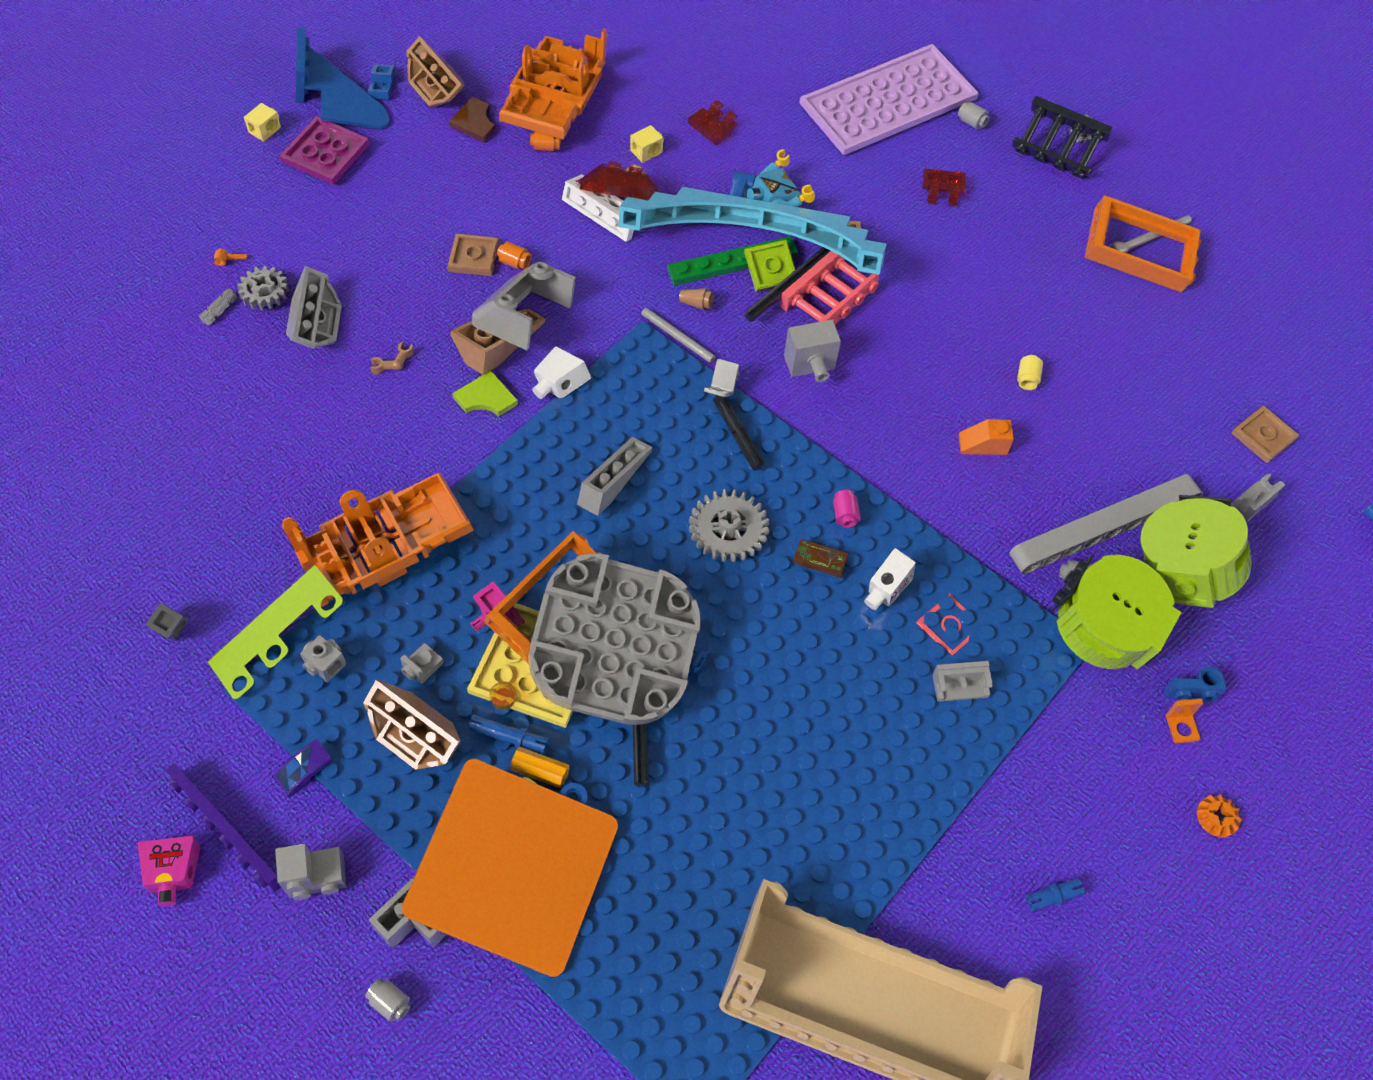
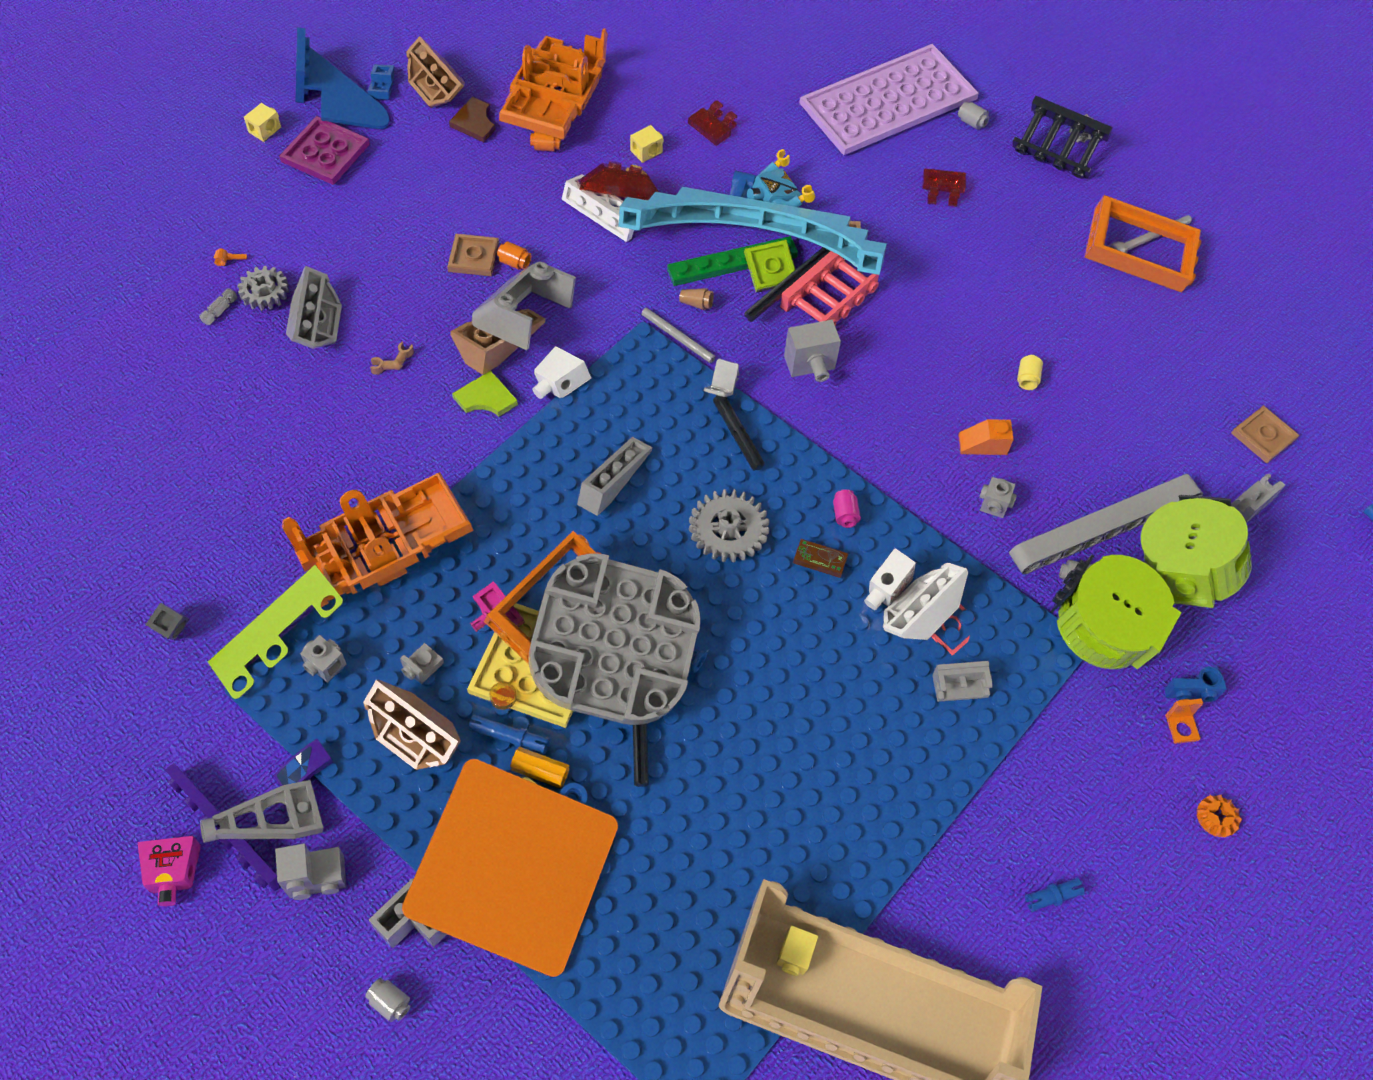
(301, 809): none -> light grey plate
(796, 951): none -> light yellow brick
(926, 603): none -> white wedge
(997, 497): none -> light grey brick

